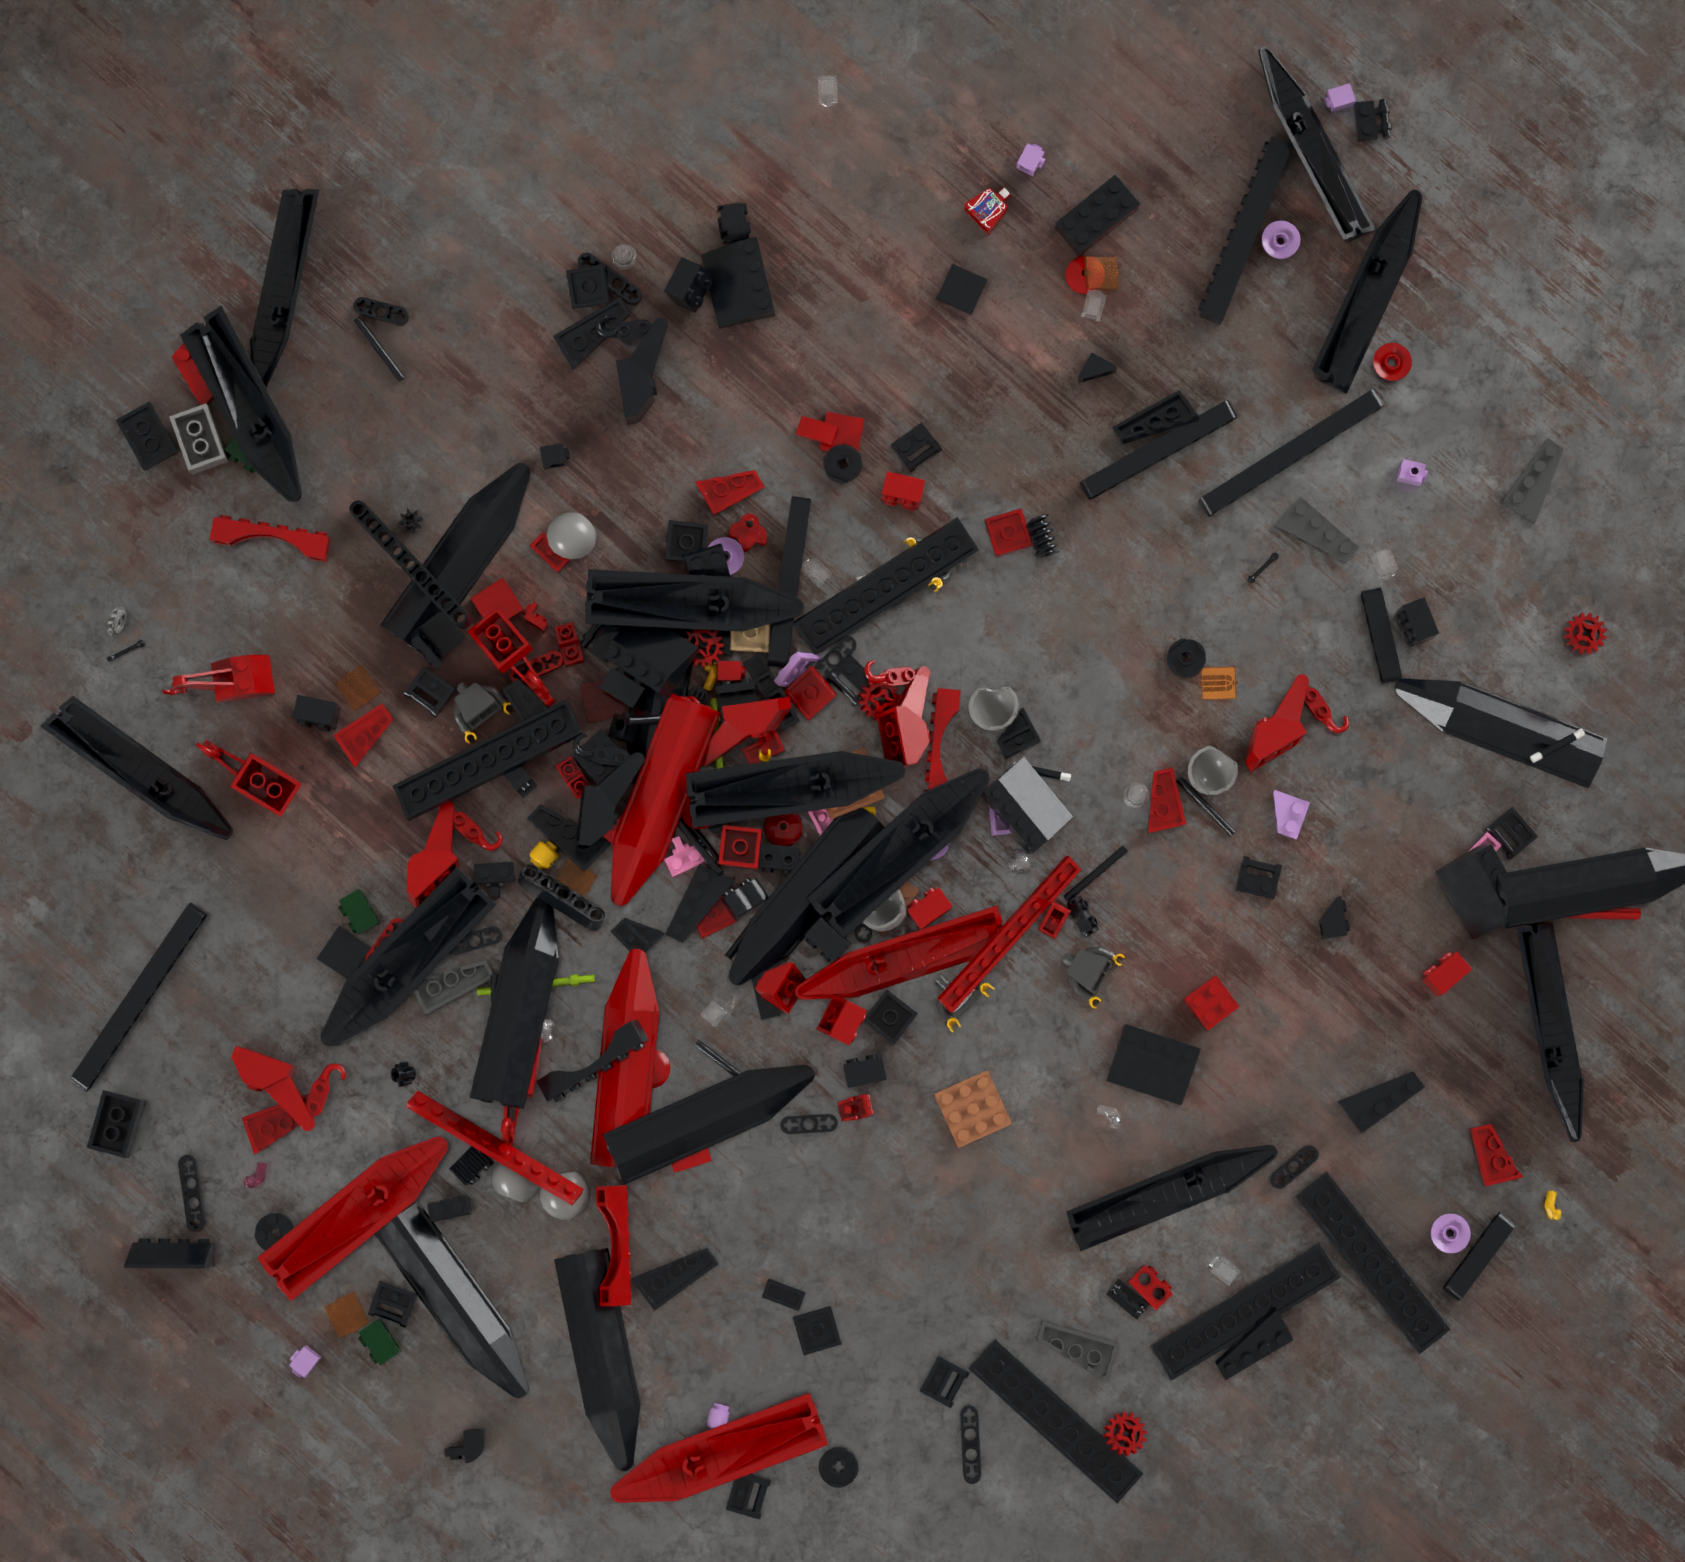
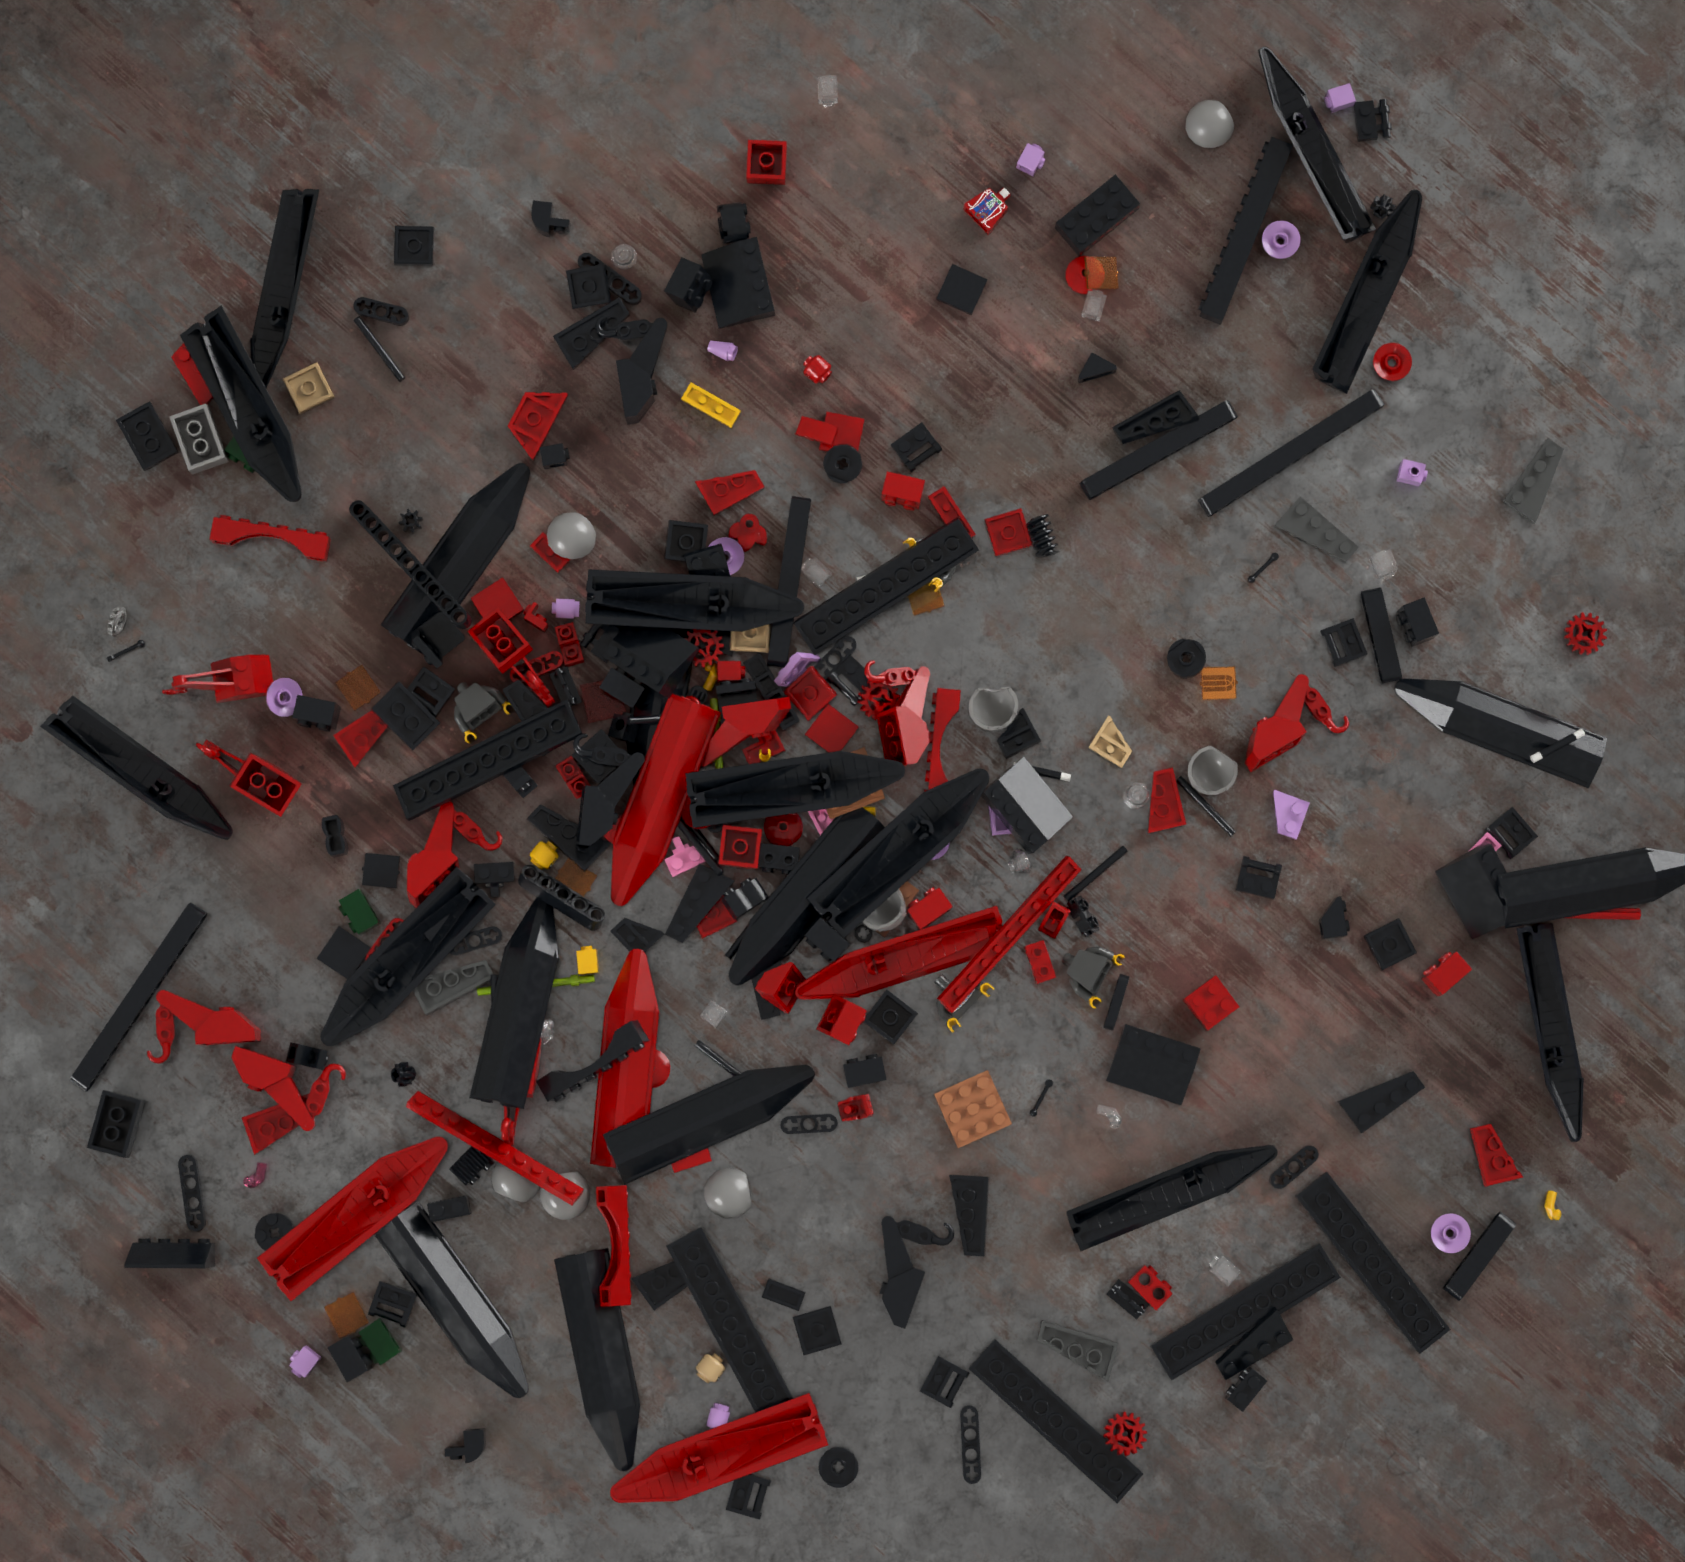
(210, 1026): none -> red slope
(289, 690): none -> lavender dish
(307, 1056): none -> black brick
(308, 388): none -> tan tile
(335, 841): none -> black brick
(350, 1357): none -> black brick
(381, 870): none -> black piece
(405, 715): none -> black plate
(414, 245): none -> black tile
(535, 419): none -> red wing
(543, 221): none -> black brick
(565, 608): none -> lavender brick
(565, 686): none -> black hinge
(587, 961): none -> yellow brick
(710, 1368): none -> tan head
(711, 405): none -> yellow plate
(723, 350): none -> lavender cone
(727, 1193): none -> light grey cylinder
(729, 1320): none -> black plate
(766, 162): none -> red brick
(817, 369): none -> red head
(831, 730): none -> red tile
(903, 1278): none -> black slope
(925, 599): none -> clear orange piece
(948, 509): none -> red plate
(971, 1209): none -> black wing
(1033, 1112): none -> black hinge
(1040, 962): none -> red brick
(1111, 744): none -> tan wing
(1116, 1002): none -> black beam
(1209, 124): none -> light grey cylinder
(1245, 1389): none -> black brick
(1350, 641): none -> black plate
(1382, 206): none -> black gear
(1390, 944): none -> black tile

